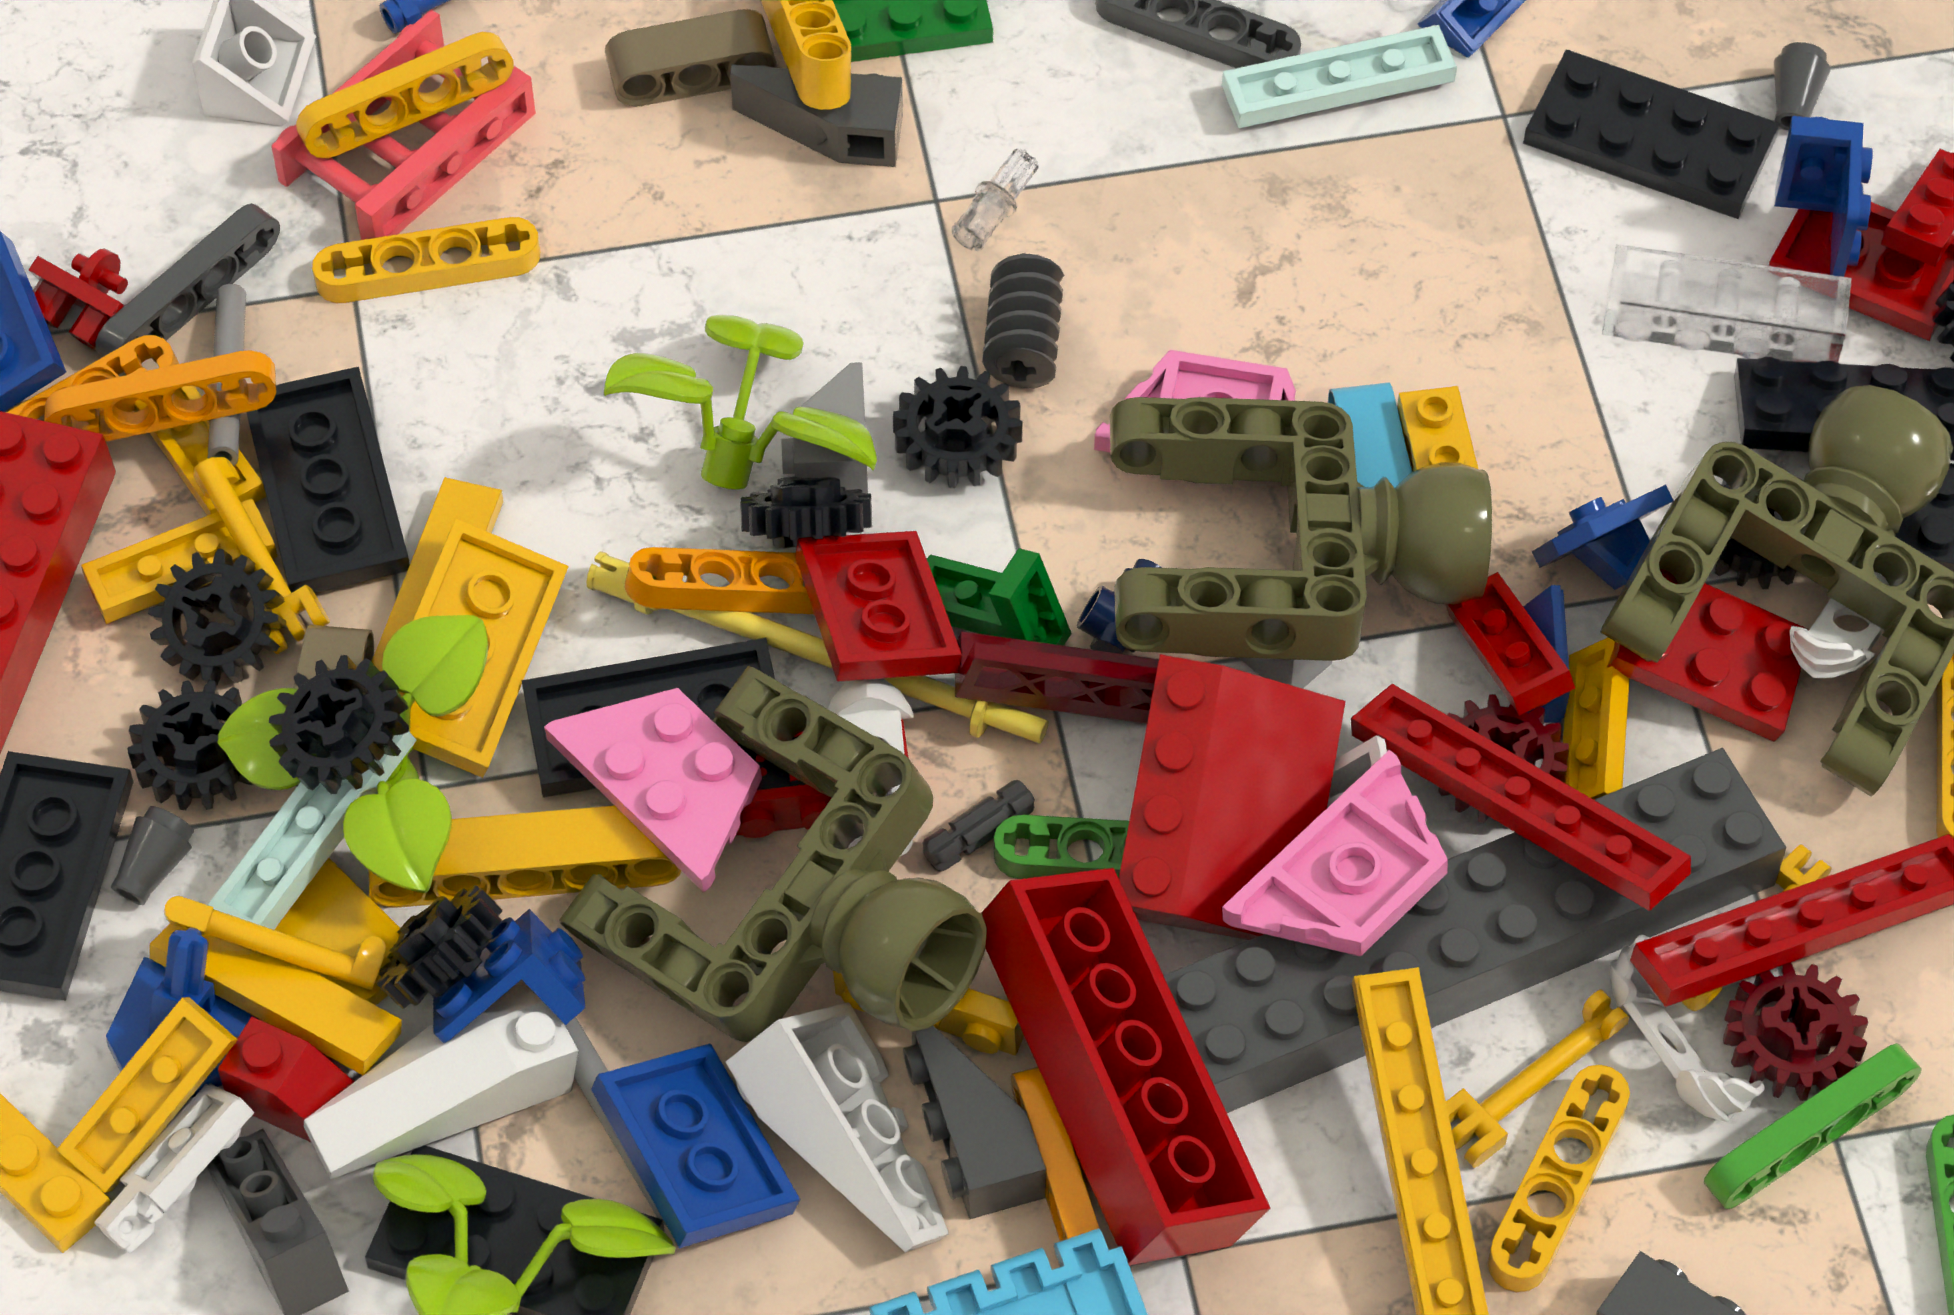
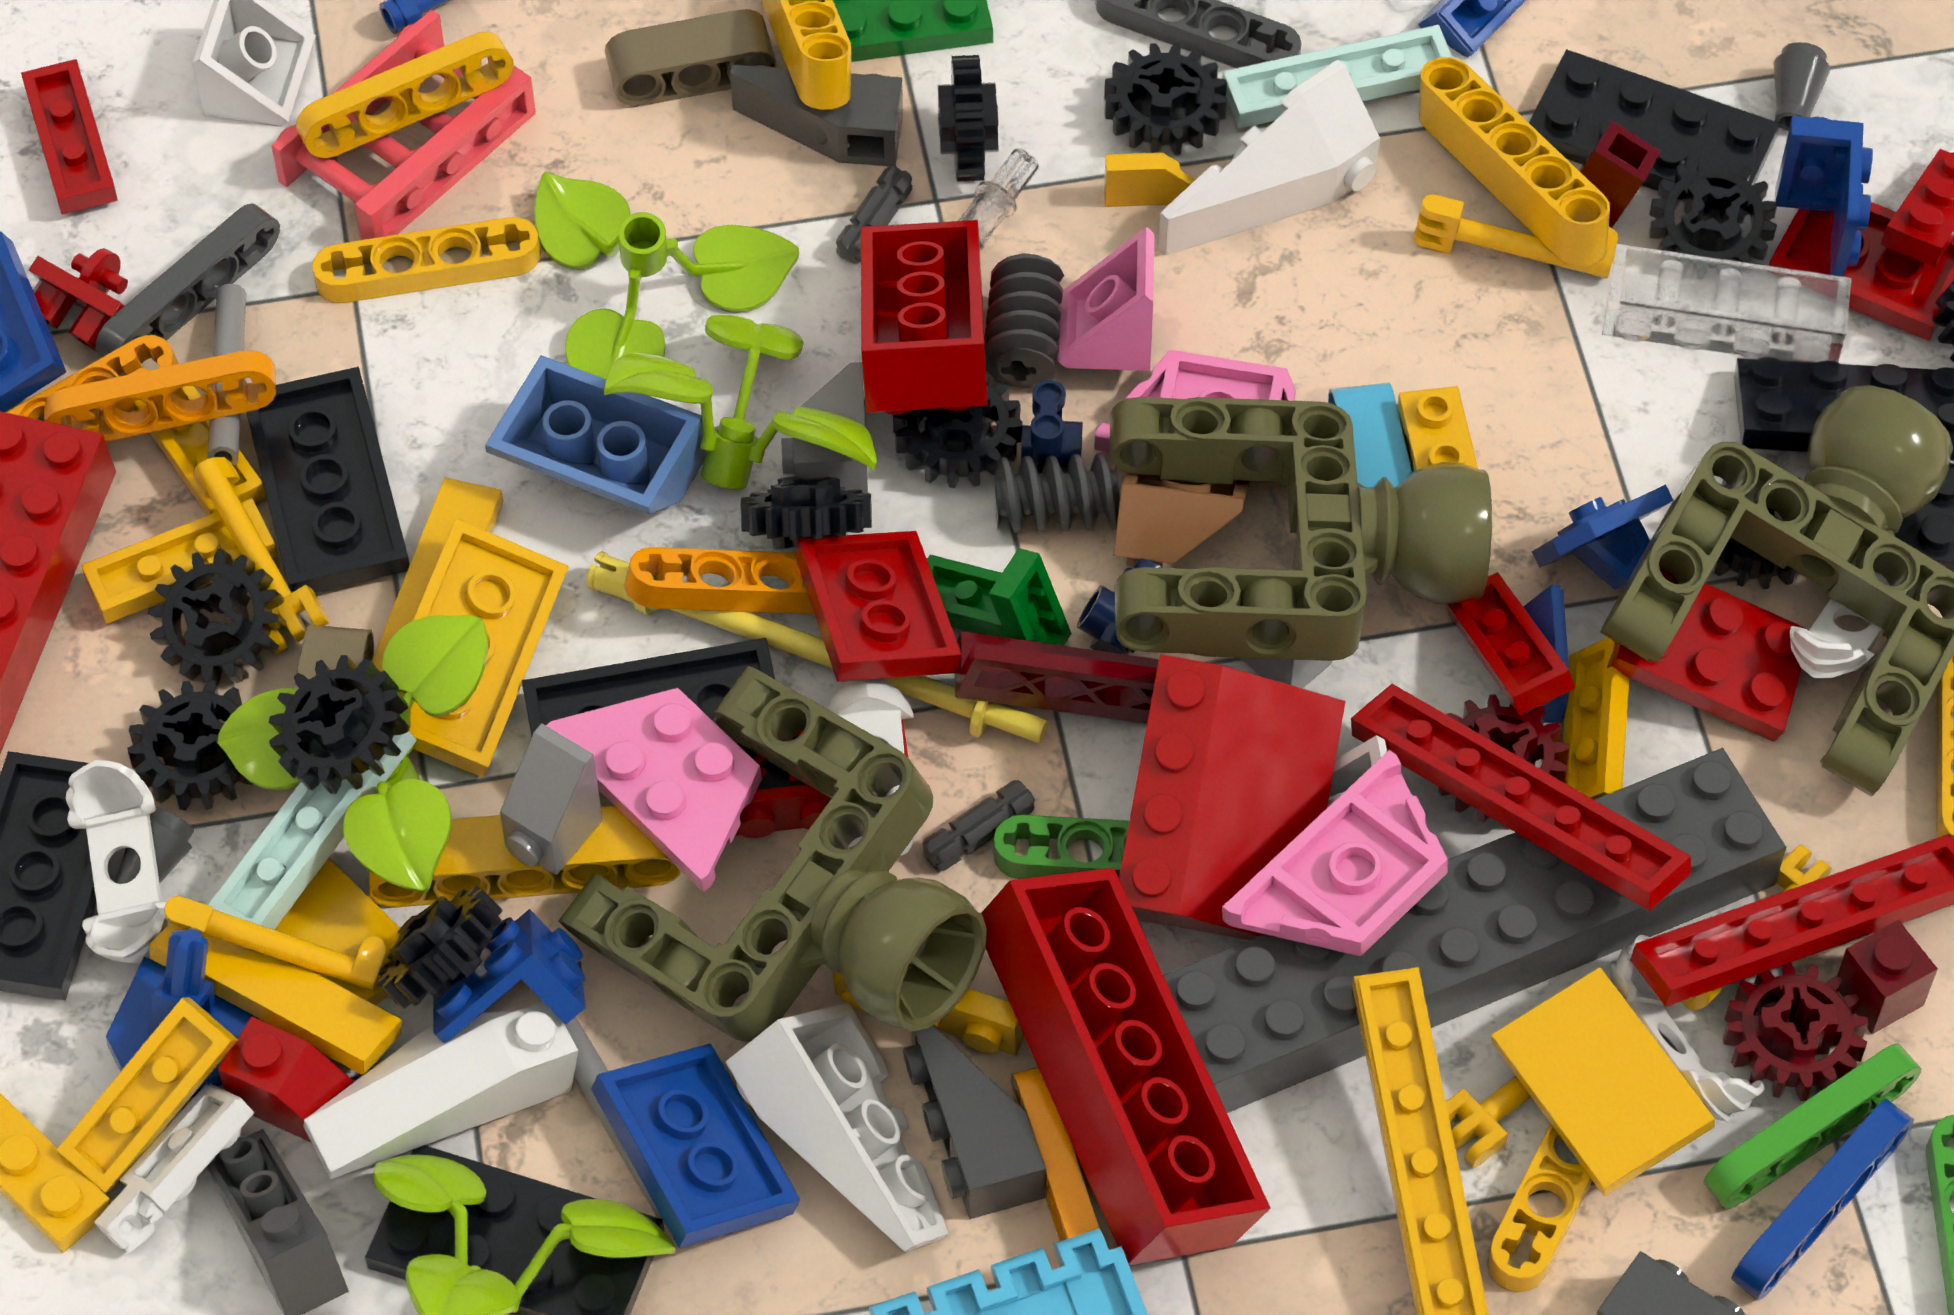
(69, 136): none -> red plate
(115, 812): none -> white piece
(551, 802): none -> light grey slope
(586, 218): none -> lime plant
(608, 444): none -> medium blue slope
(875, 210): none -> dark grey axle
(922, 317): none -> red brick
(968, 118): none -> black gear
(1048, 431): none -> dark blue plate
(1056, 492): none -> dark grey piece
(1111, 311): none -> bright pink slope
(1143, 179): none -> yellow tile
(1165, 99): none -> black gear
(1172, 517): none -> medium nougat slope
(1295, 165): none -> white wedge
(1442, 223): none -> yellow hinge
(1514, 162): none -> yellow beam
(1602, 1081): none -> yellow tile
(1619, 167): none -> dark red brick
(1715, 195): none -> black gear
(1822, 1199): none -> blue beam
(1887, 975): none -> dark red brick

